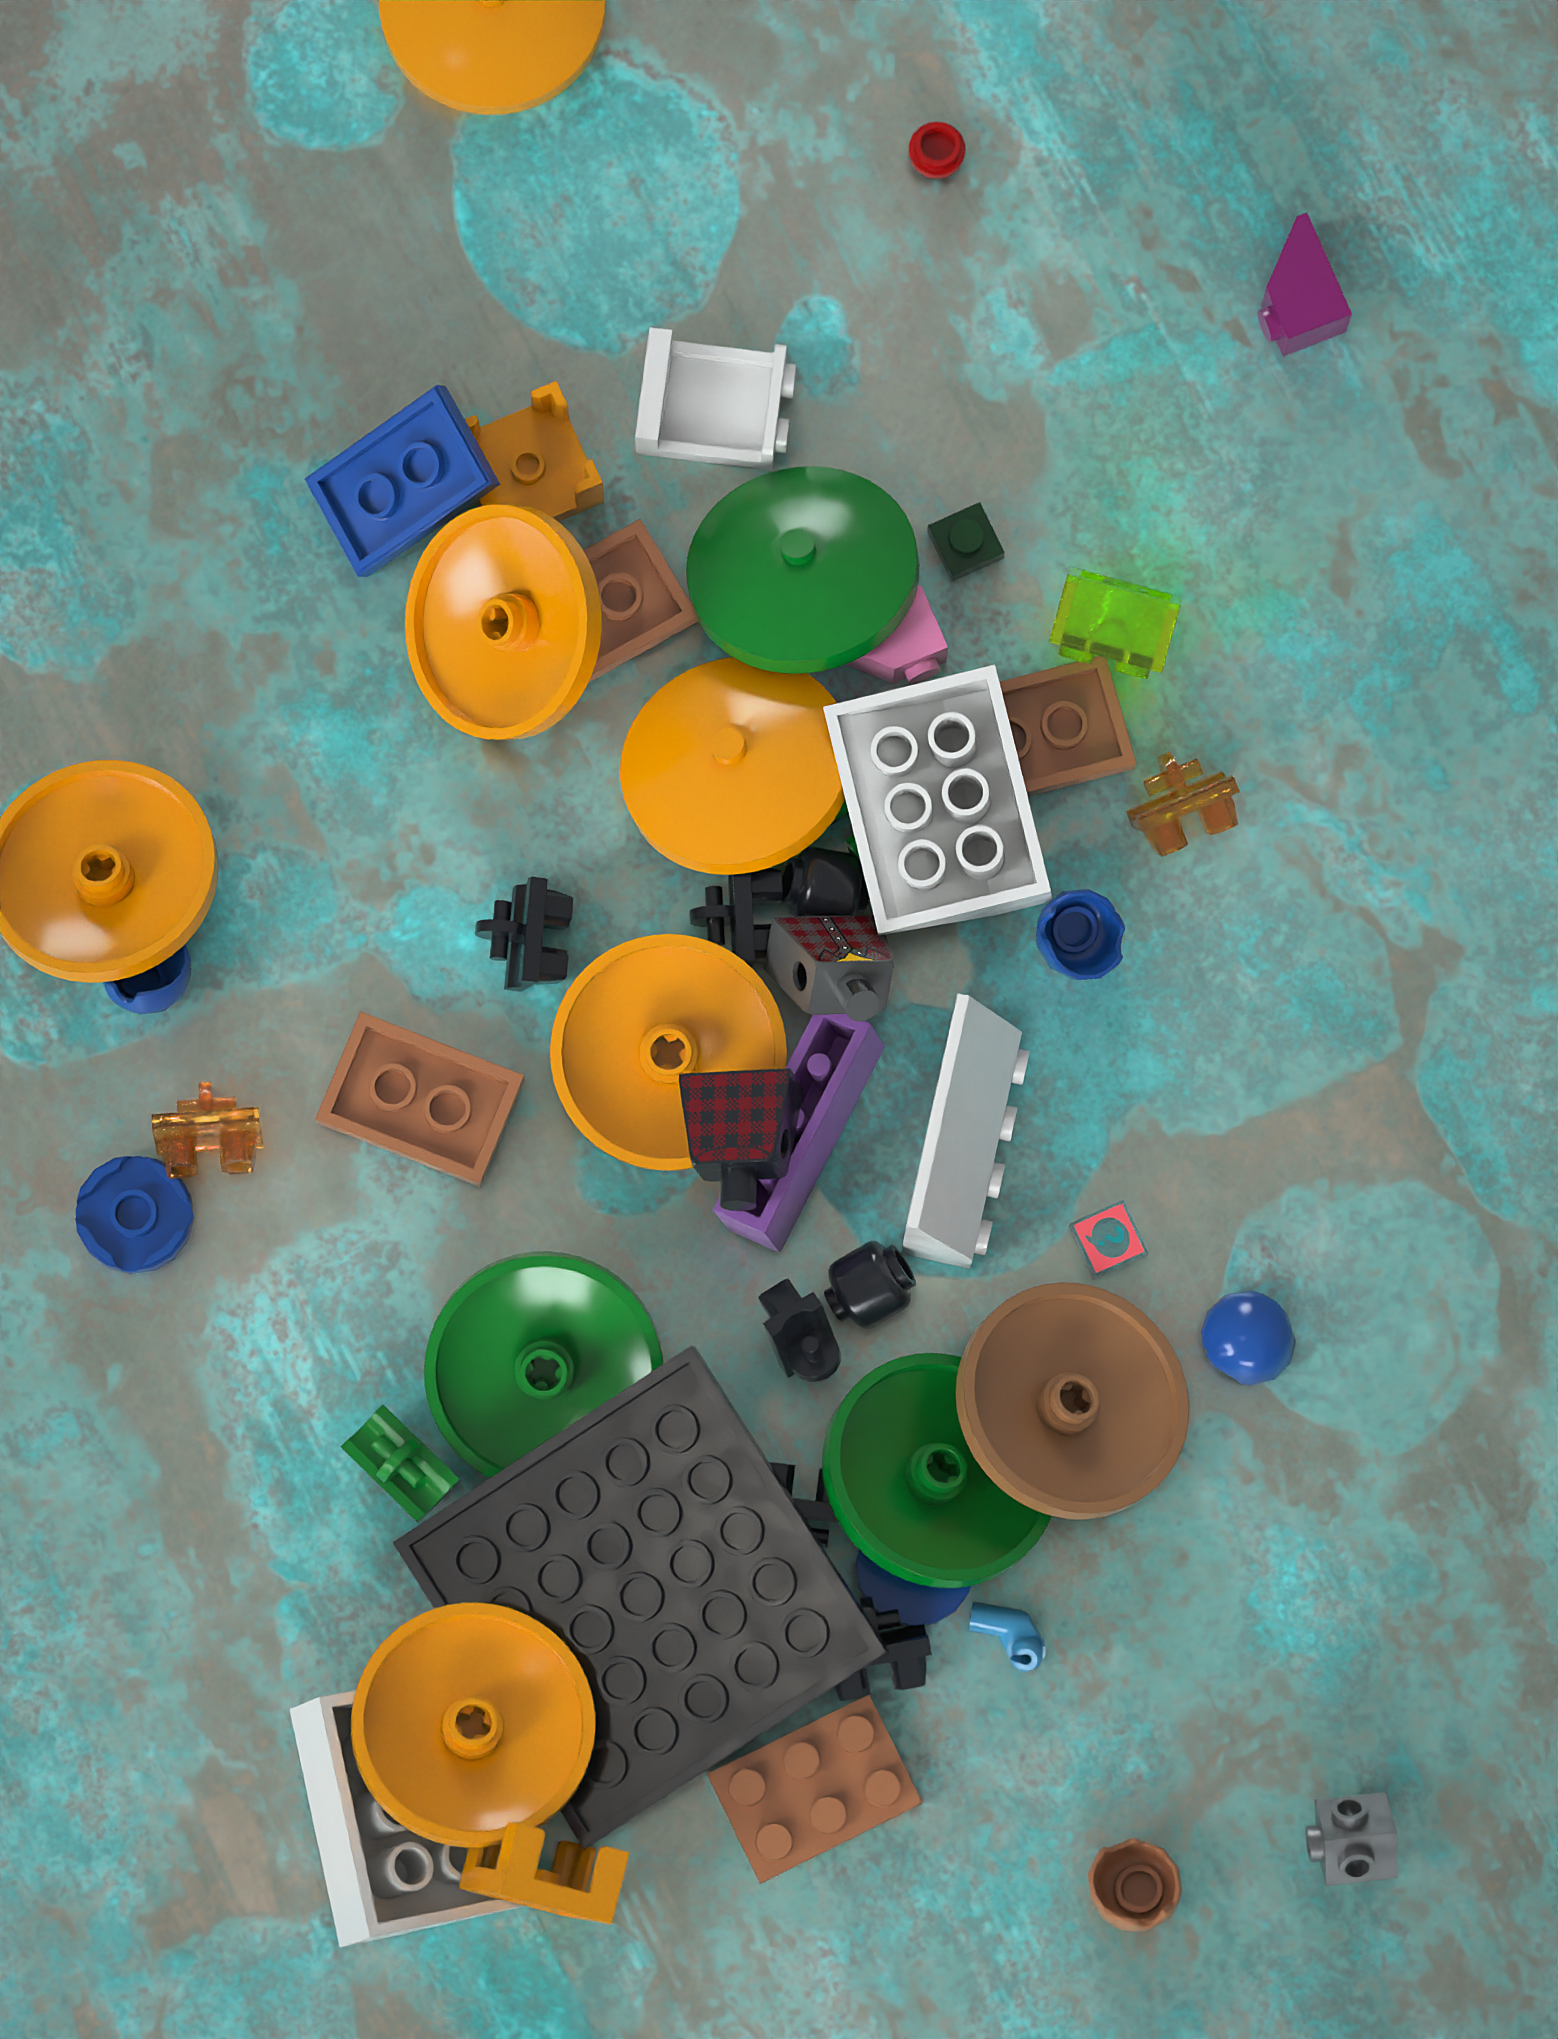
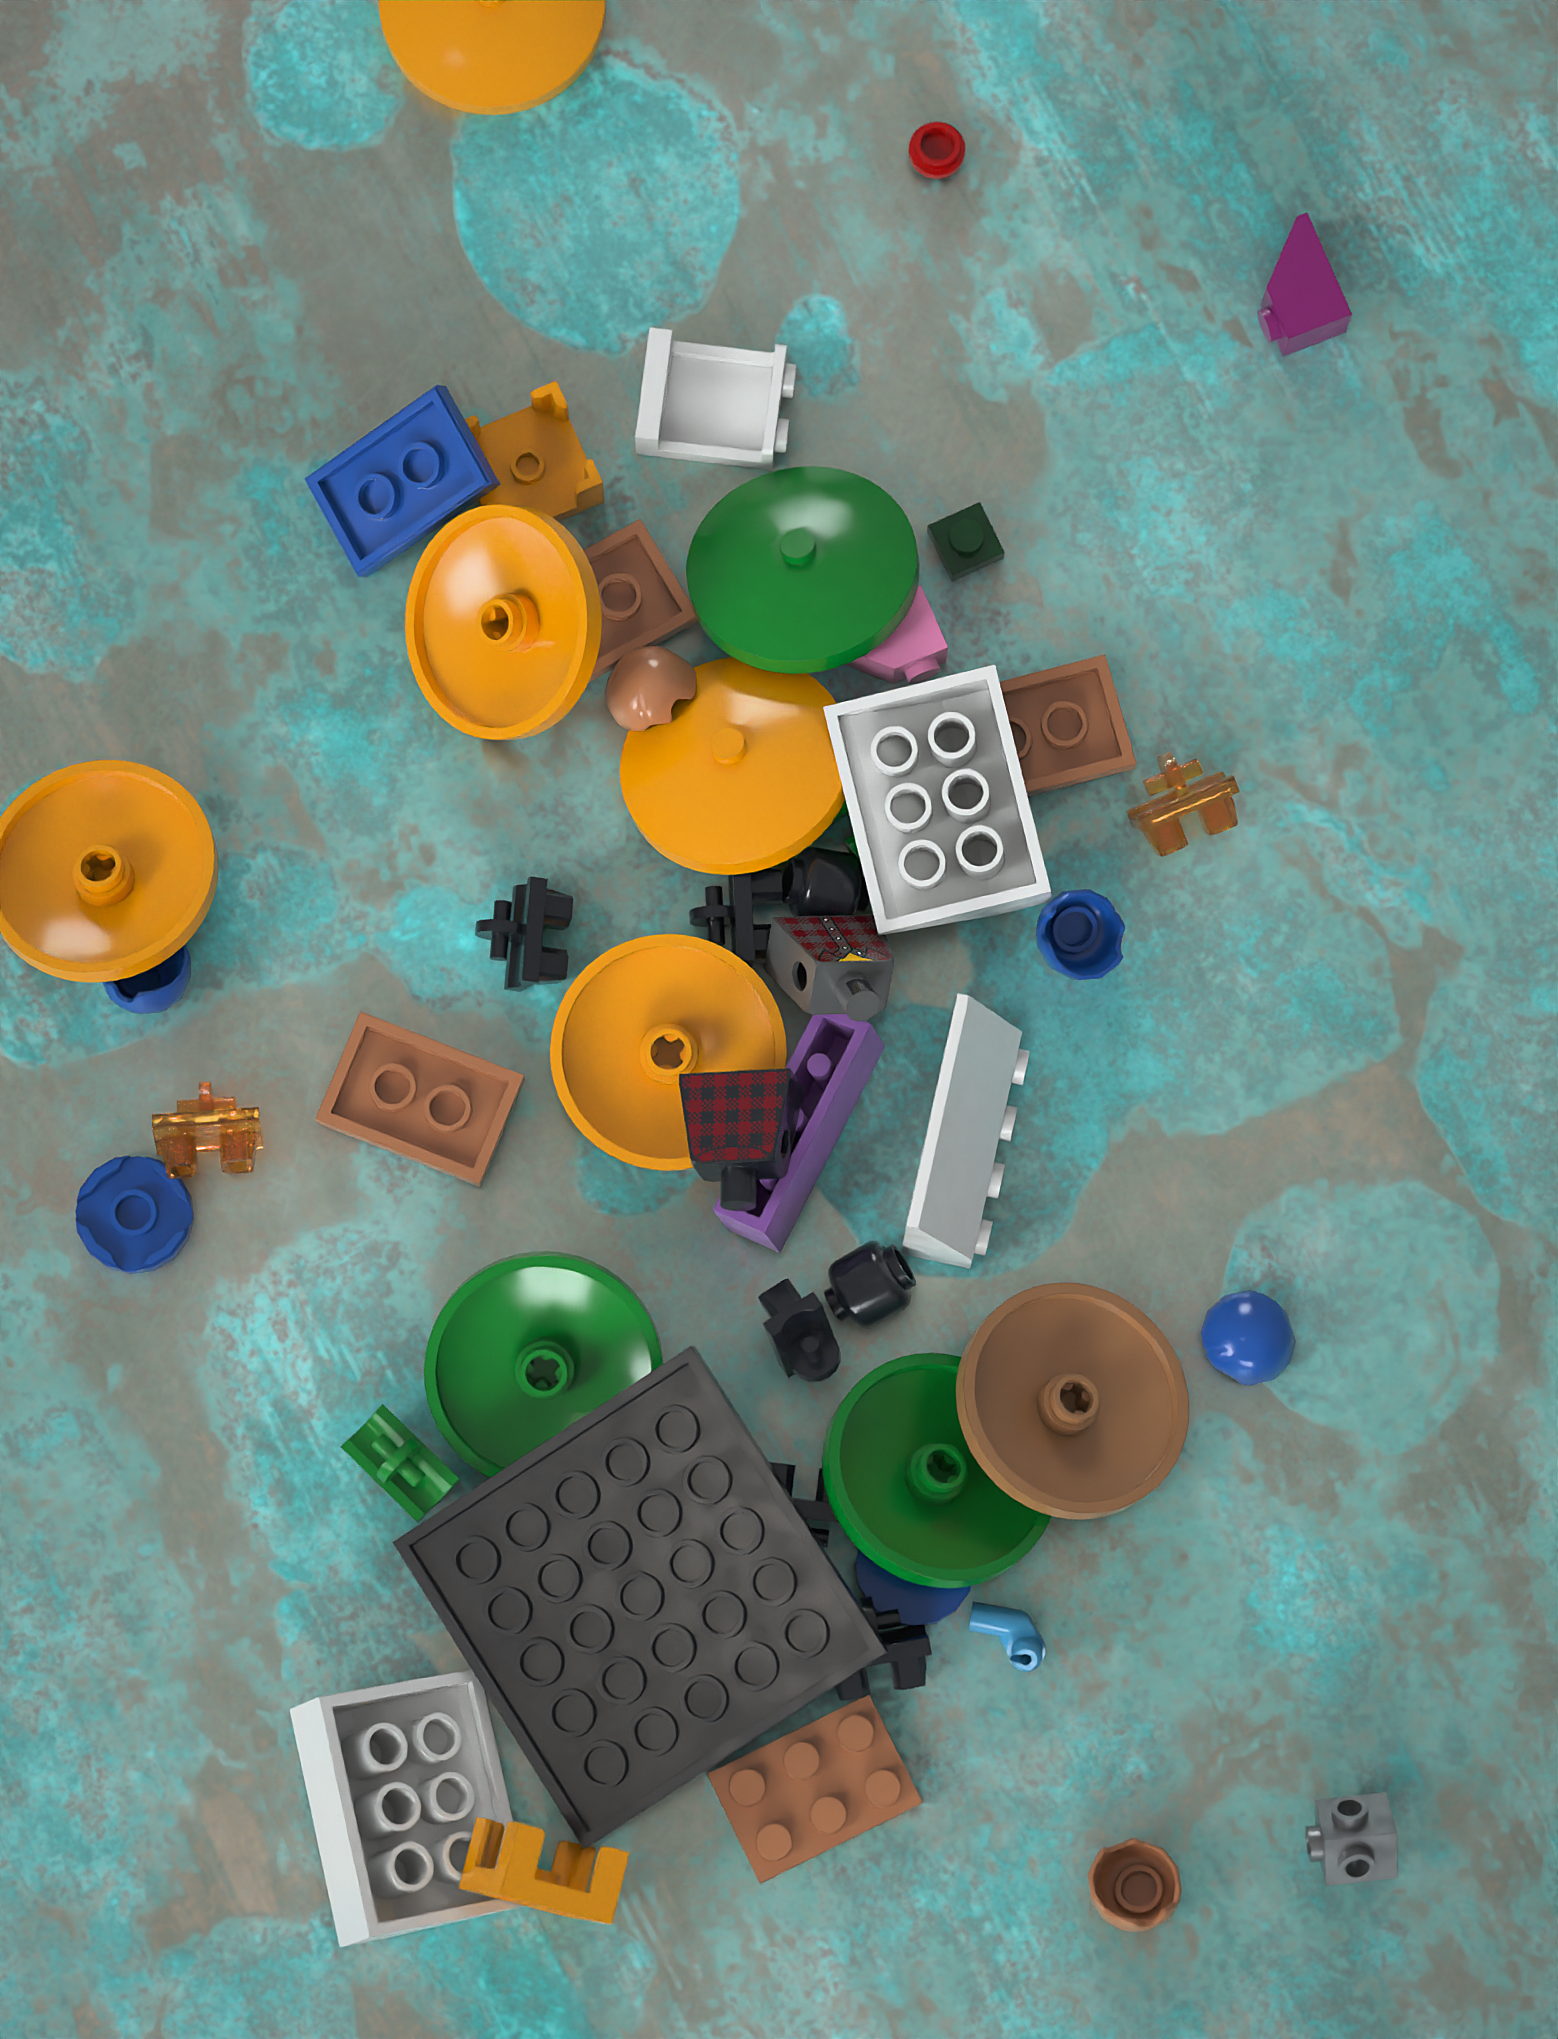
(472, 1723): light orange dish -> none
(647, 686): none -> nougat hair
(1108, 1239): tile -> none
(1115, 622): clear neon green slope -> none

